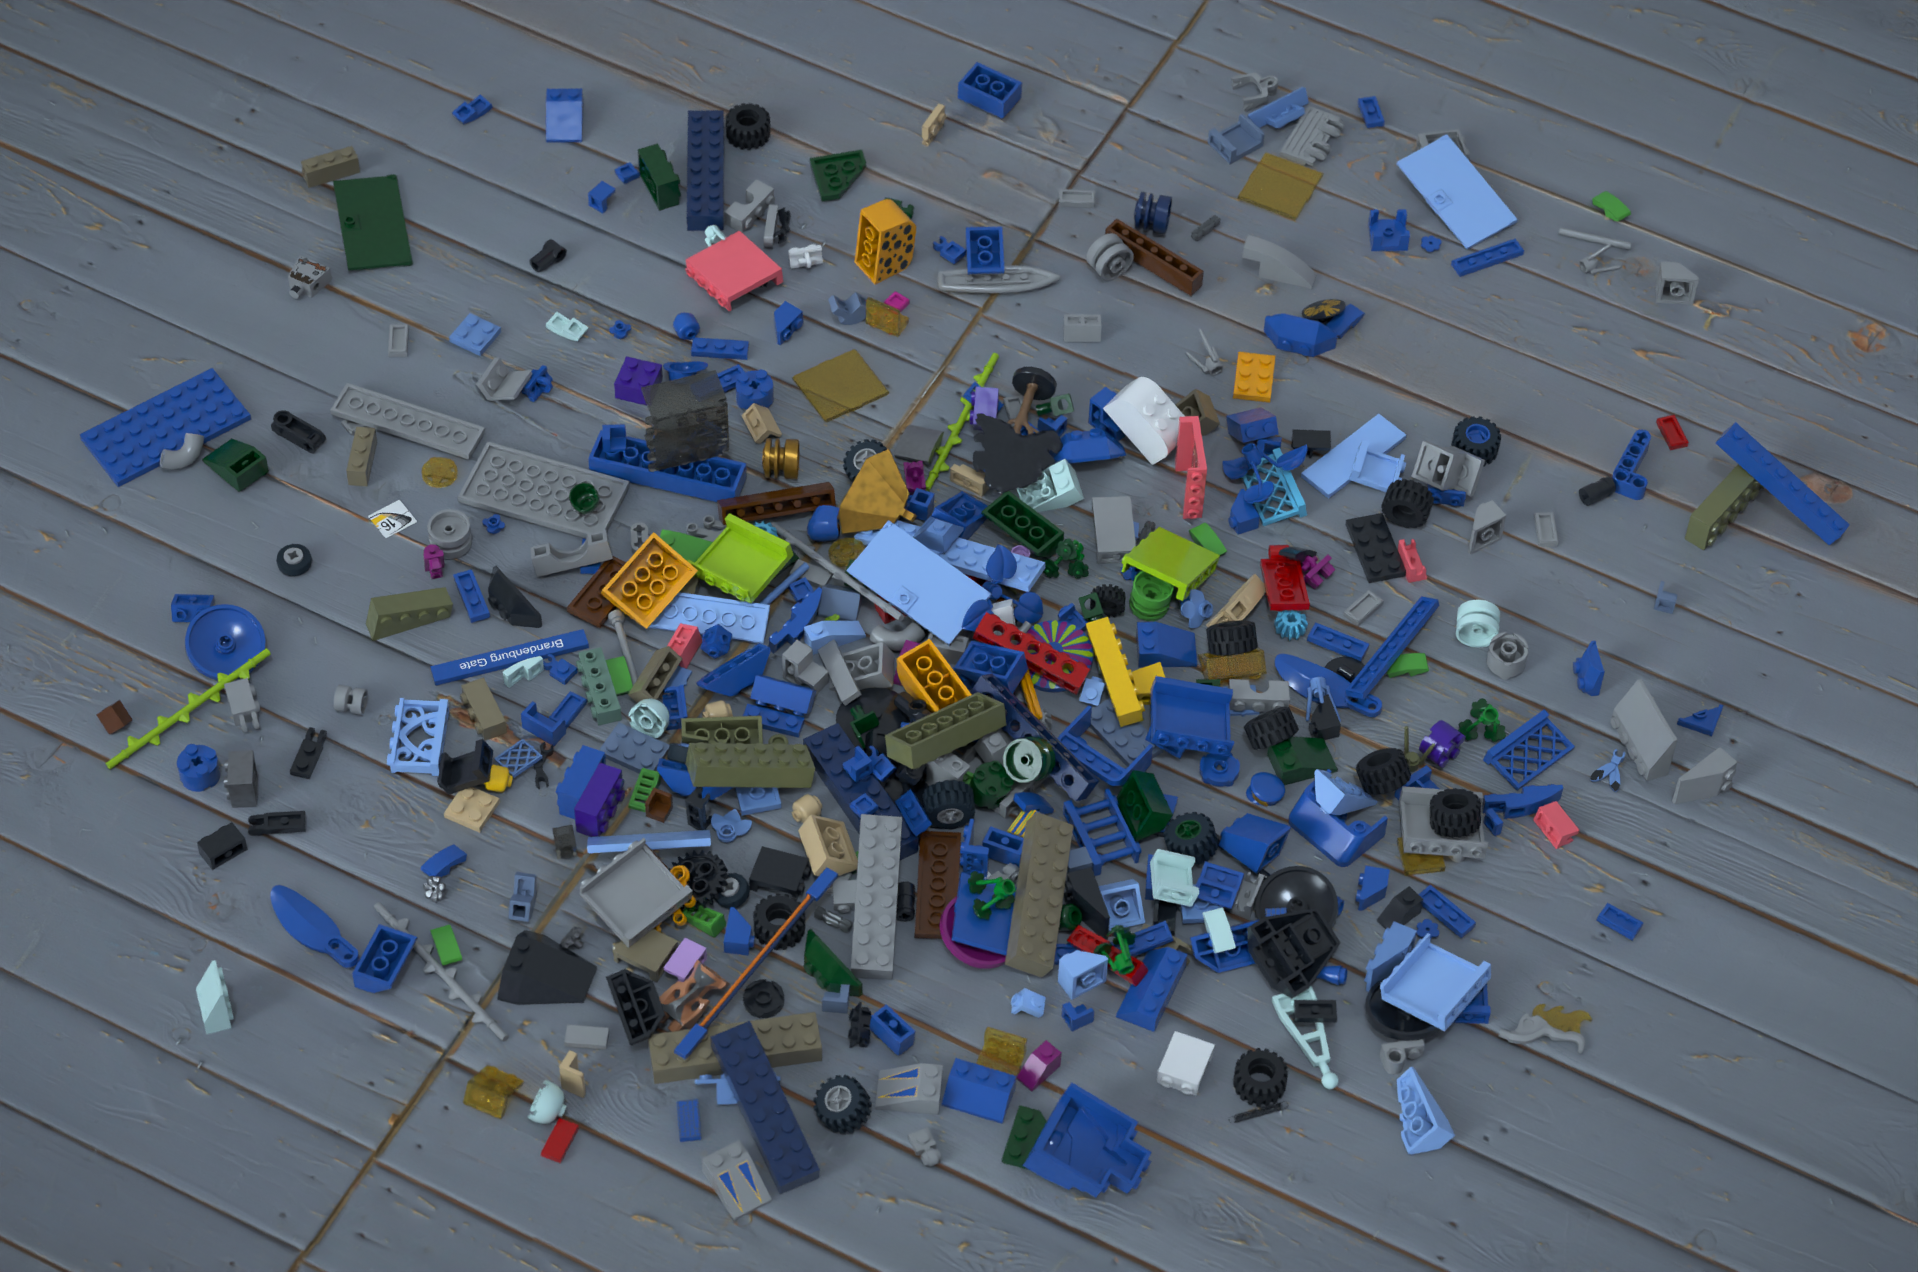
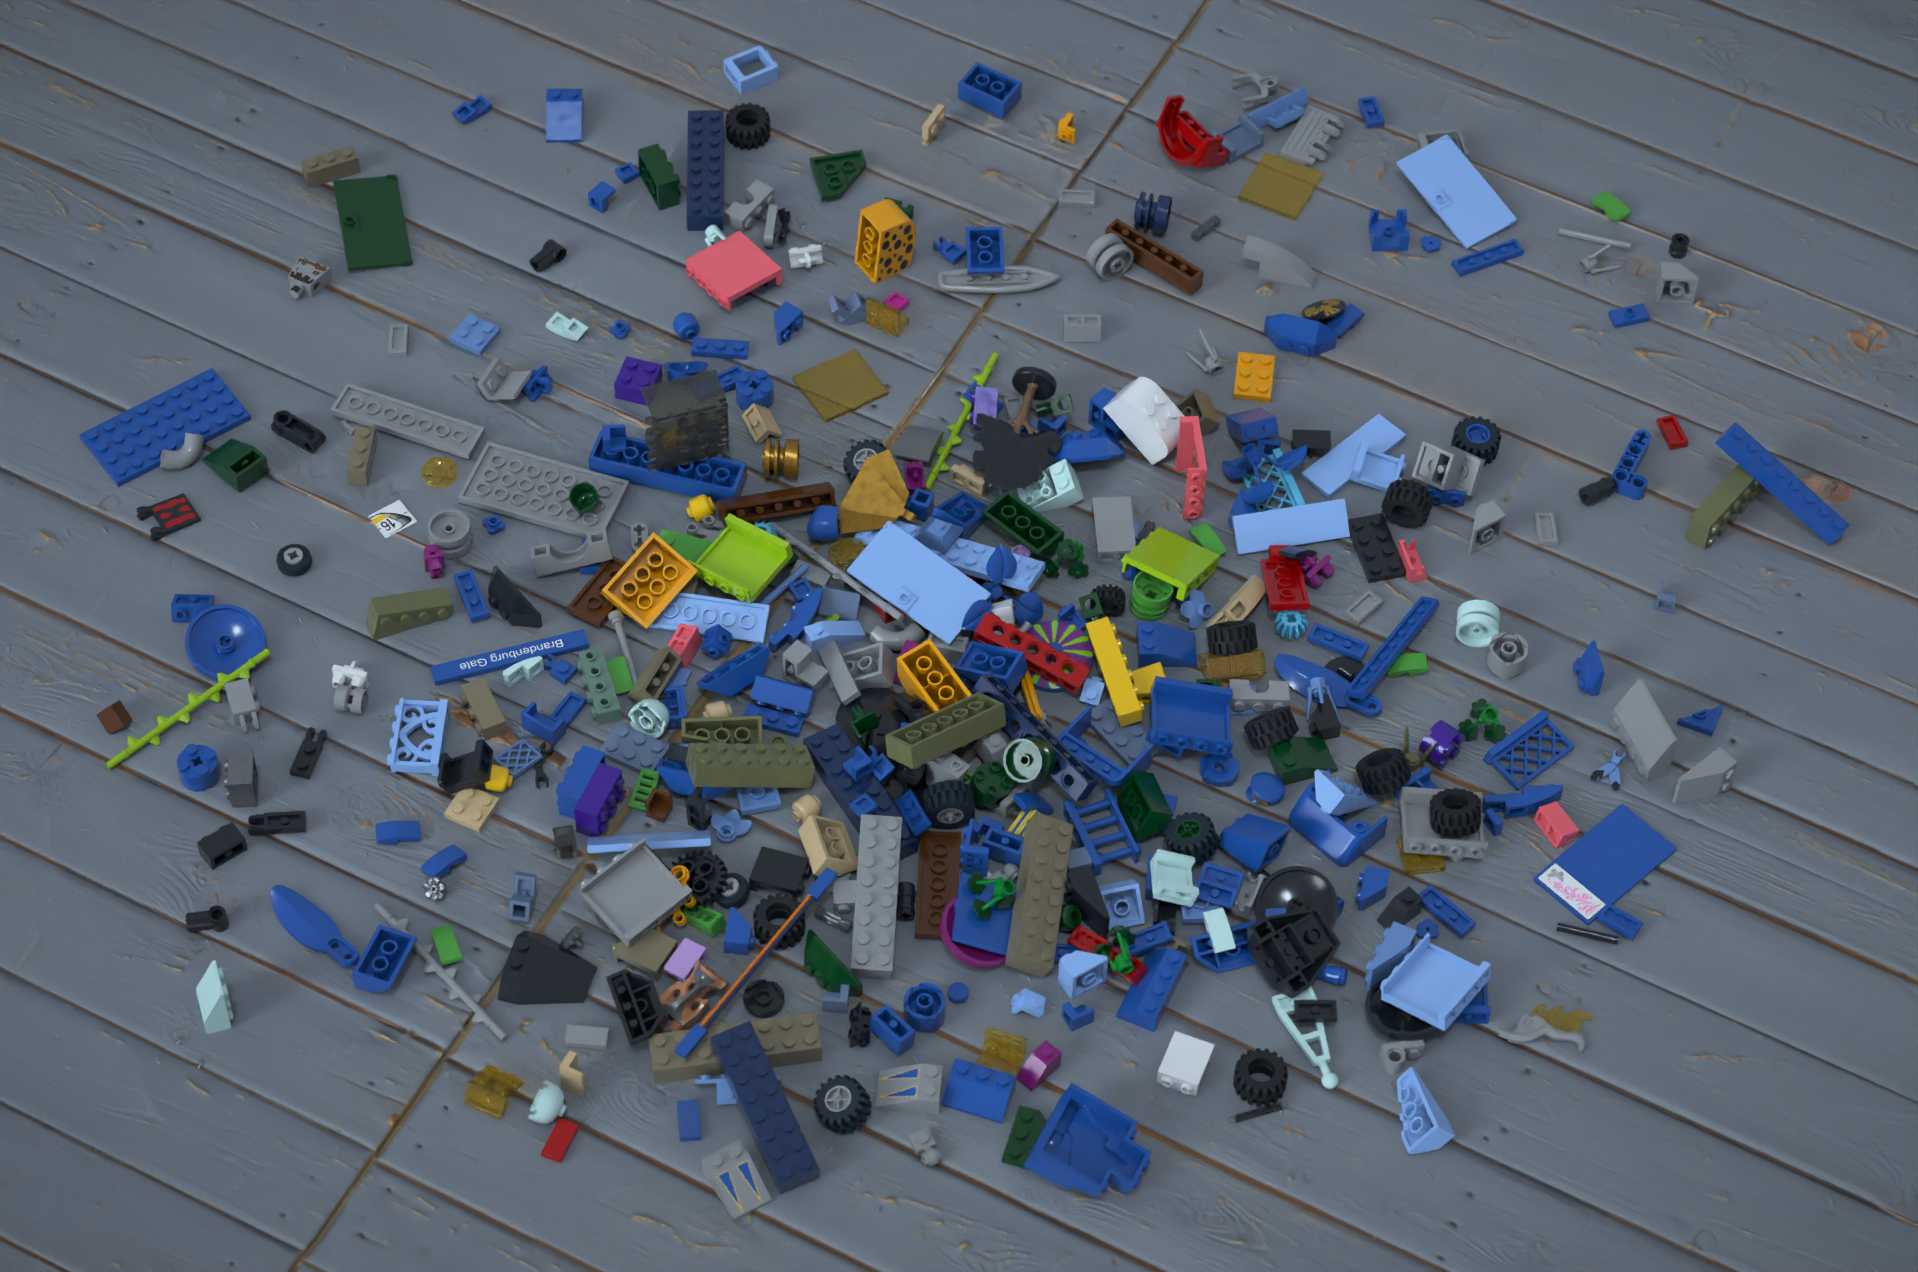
(170, 514): none -> black flag
(207, 920): none -> black piece
(350, 675): none -> white hips
(393, 831): none -> blue slope
(700, 507): none -> yellow head
(754, 80): none -> light blue window
(924, 1007): none -> blue brick
(958, 992): none -> blue tile
(983, 826): none -> blue bracket
(1065, 128): none -> light orange bracket
(1173, 121): none -> red piece
(1291, 526): none -> light blue tile
(1587, 933): none -> black bar
(1604, 864): none -> blue piece
(1629, 315): none -> blue plate
(1679, 245): none -> black wheel

